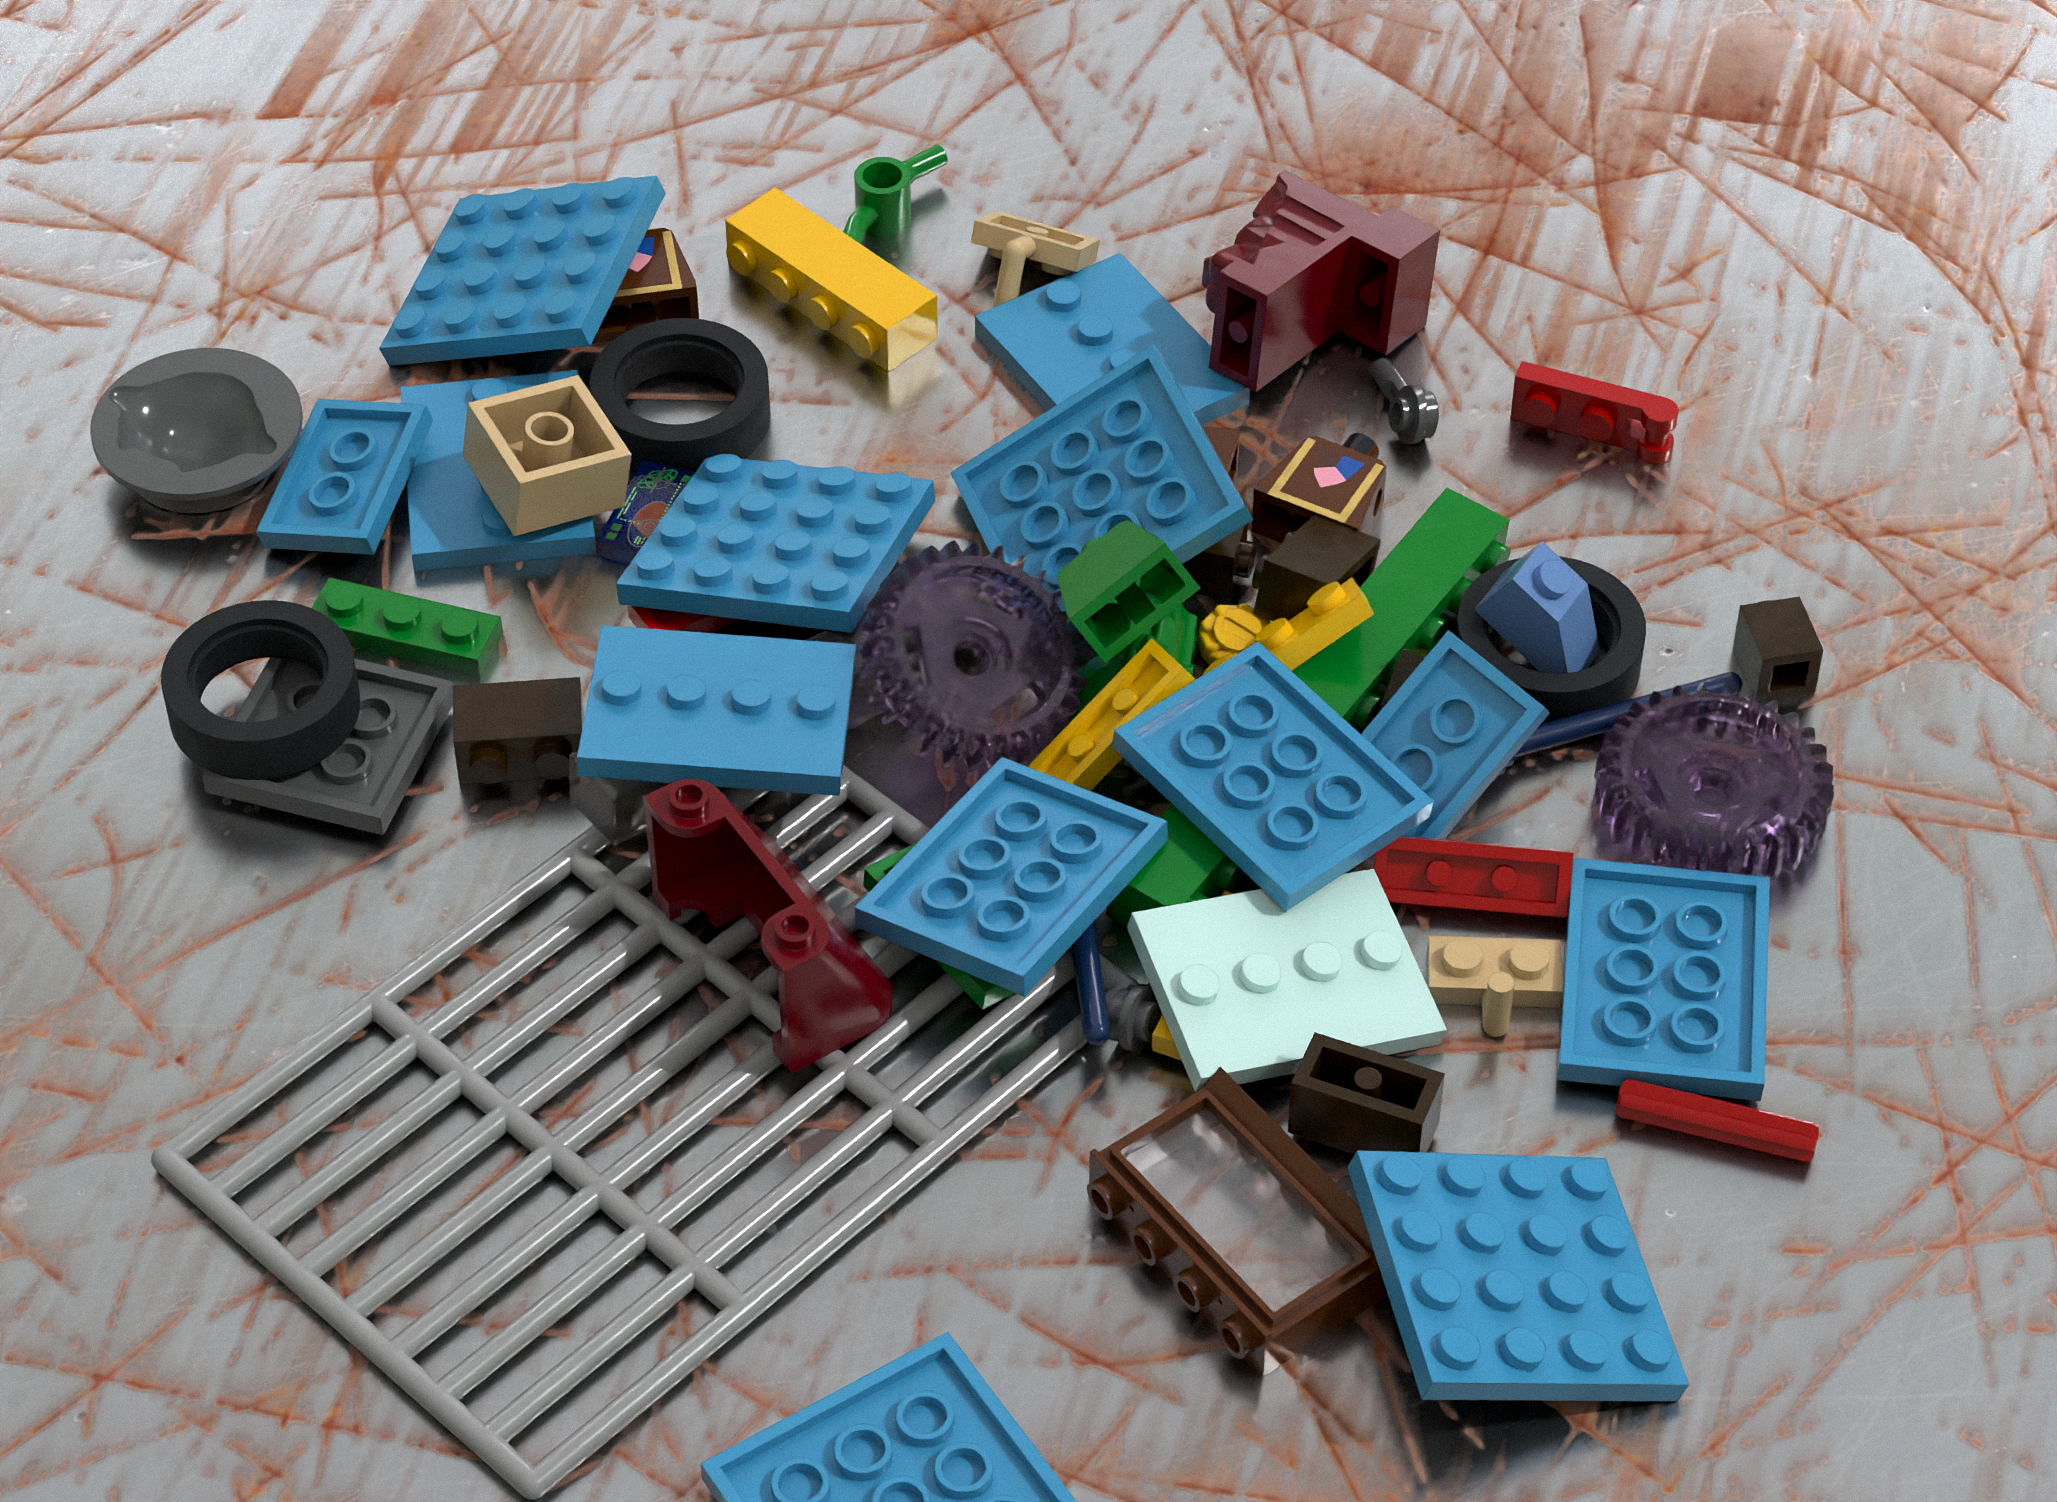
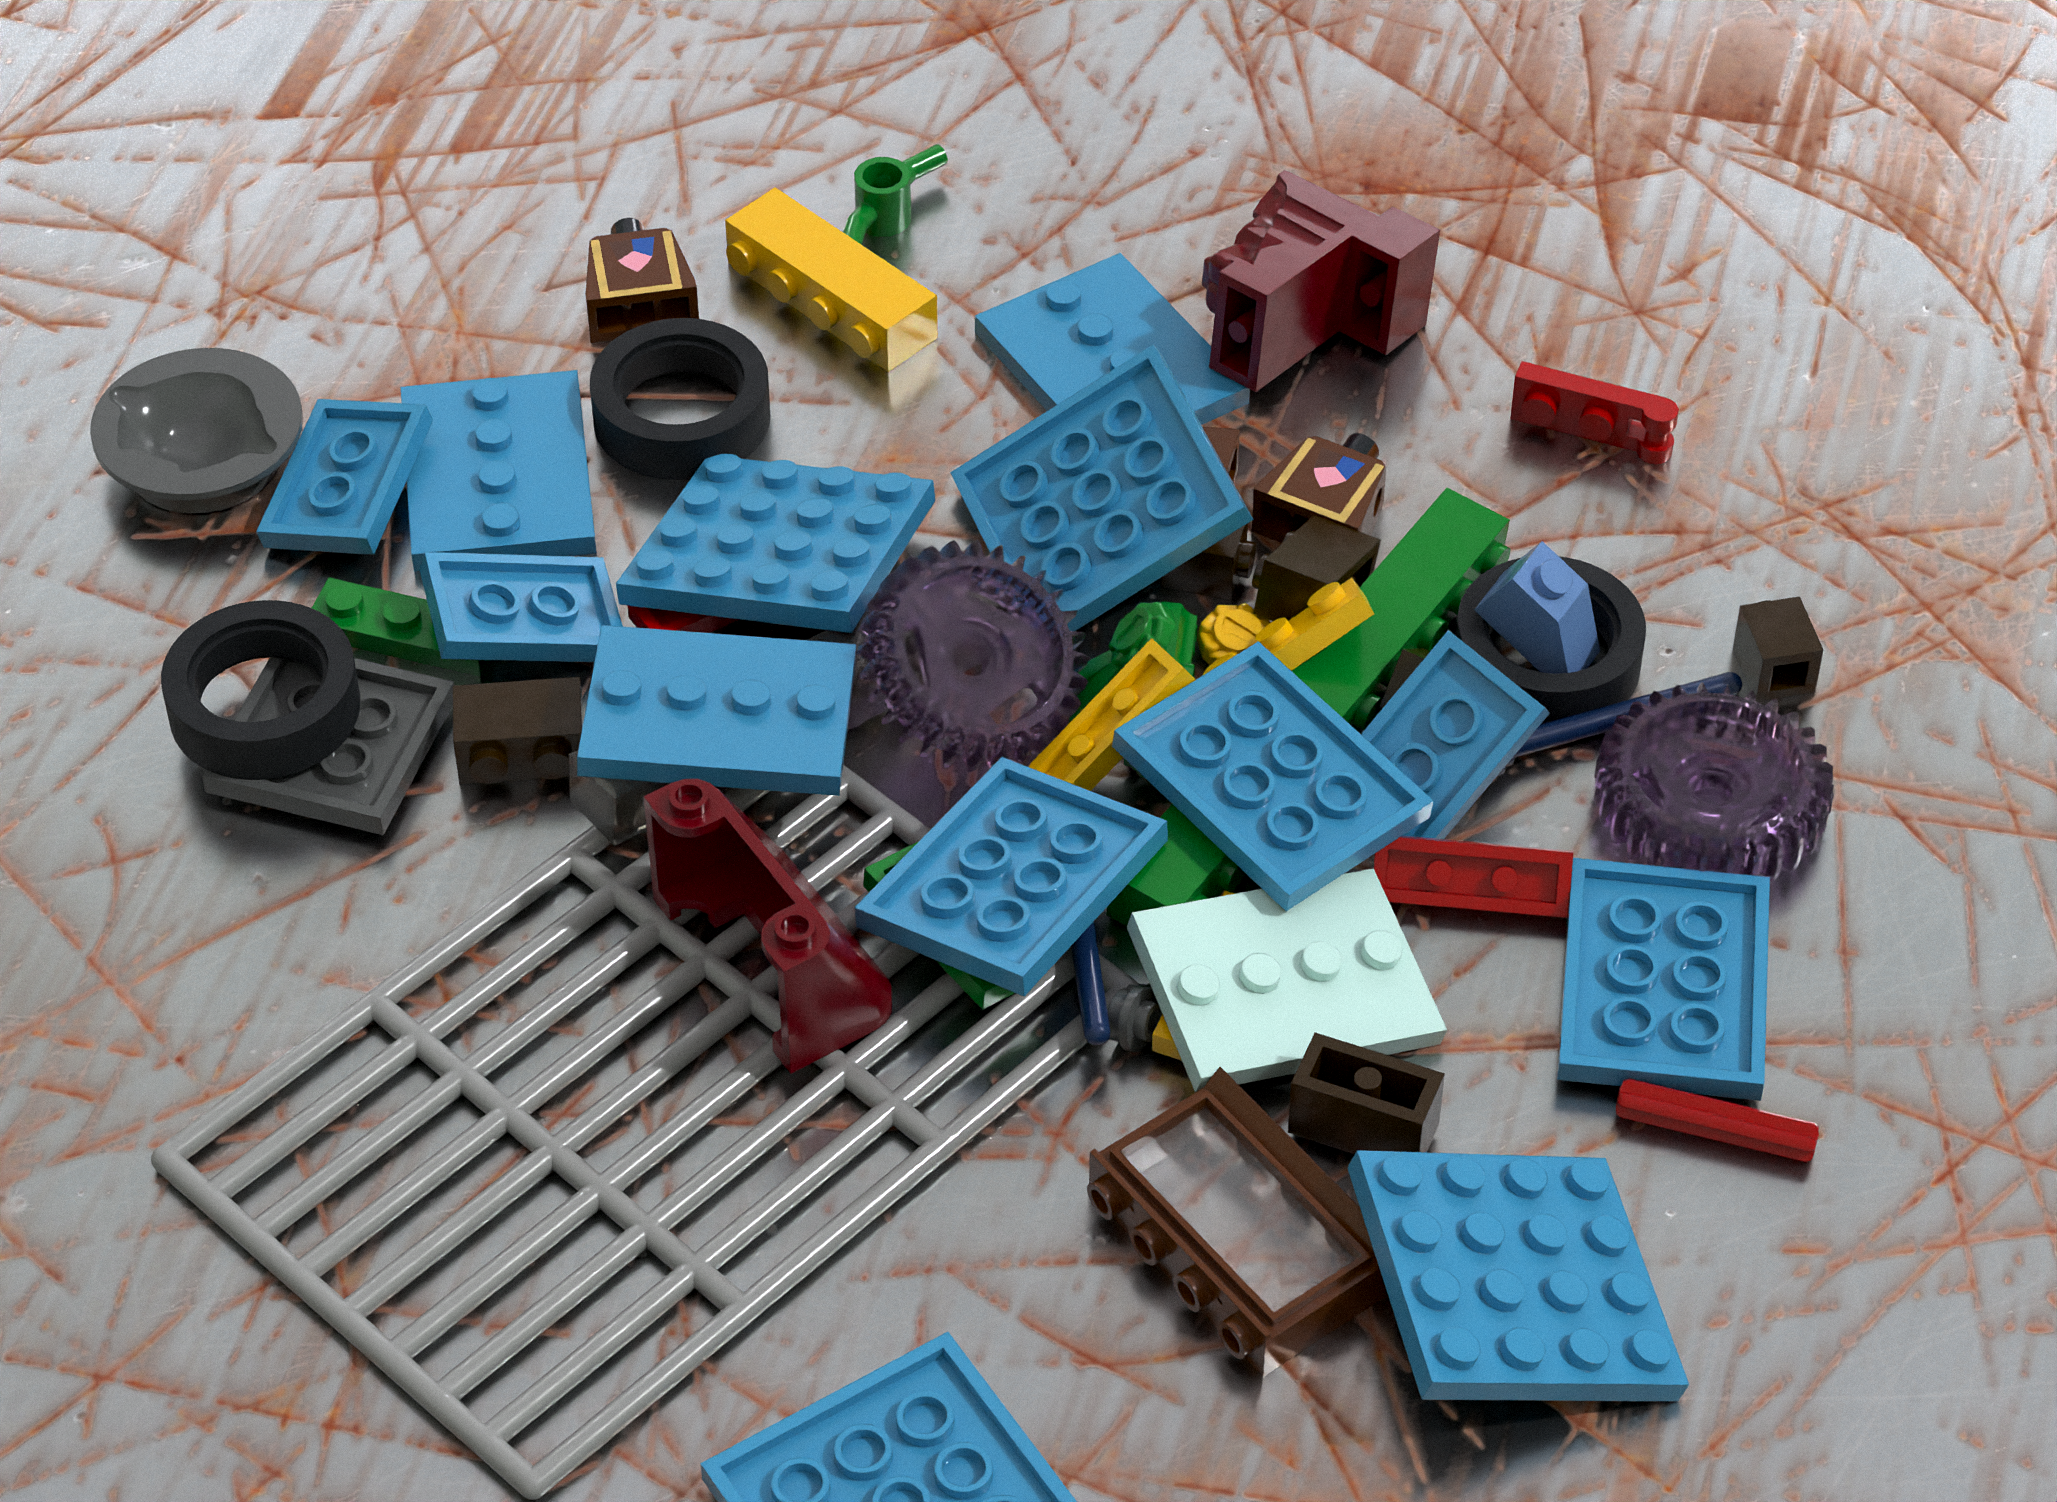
(518, 605): none -> dark azure plate
(523, 271): dark azure plate -> none
(546, 455): tan brick -> none
(646, 502): clear blue tile -> none
(1020, 239): tan plate -> none
(1122, 587): green torso -> none
(1412, 408): dark grey plate -> none
(1495, 975): tan plate -> none

